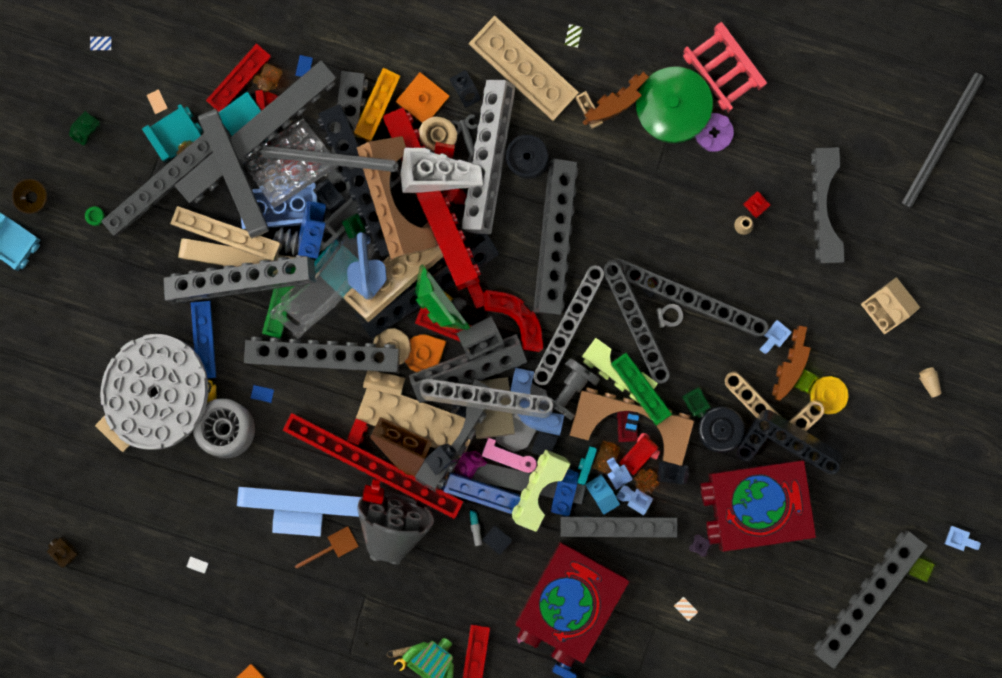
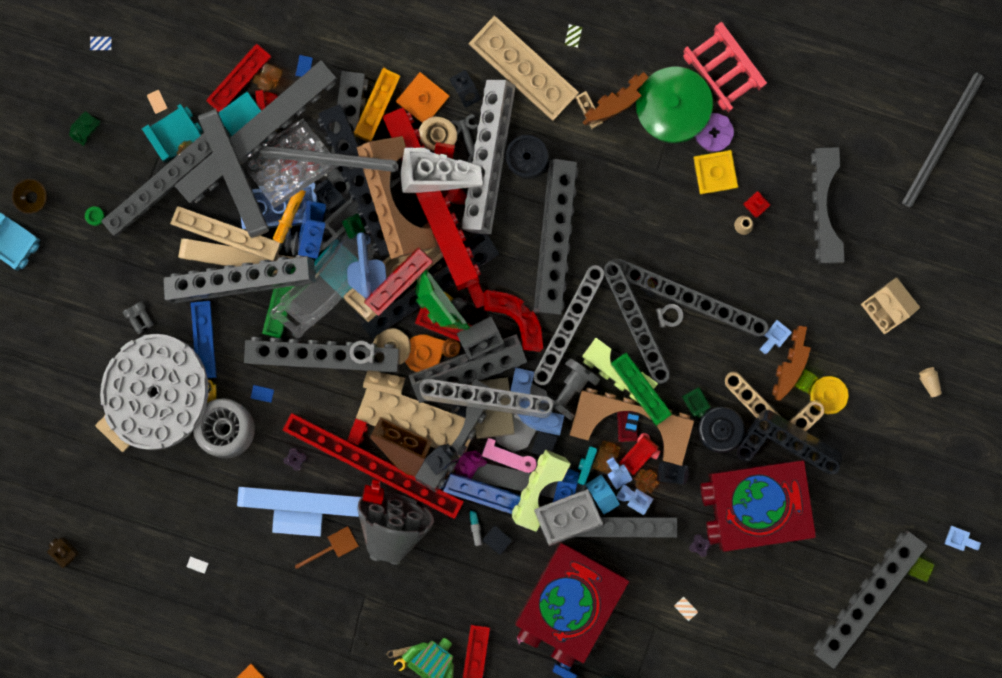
(135, 310): none -> dark grey piece
(288, 217): none -> light orange axle
(295, 464): none -> clear purple plate
(370, 359): none -> light grey piece
(398, 281): none -> plate
(450, 348): none -> dark orange plate
(568, 517): none -> light grey tile
(715, 172): none -> yellow tile

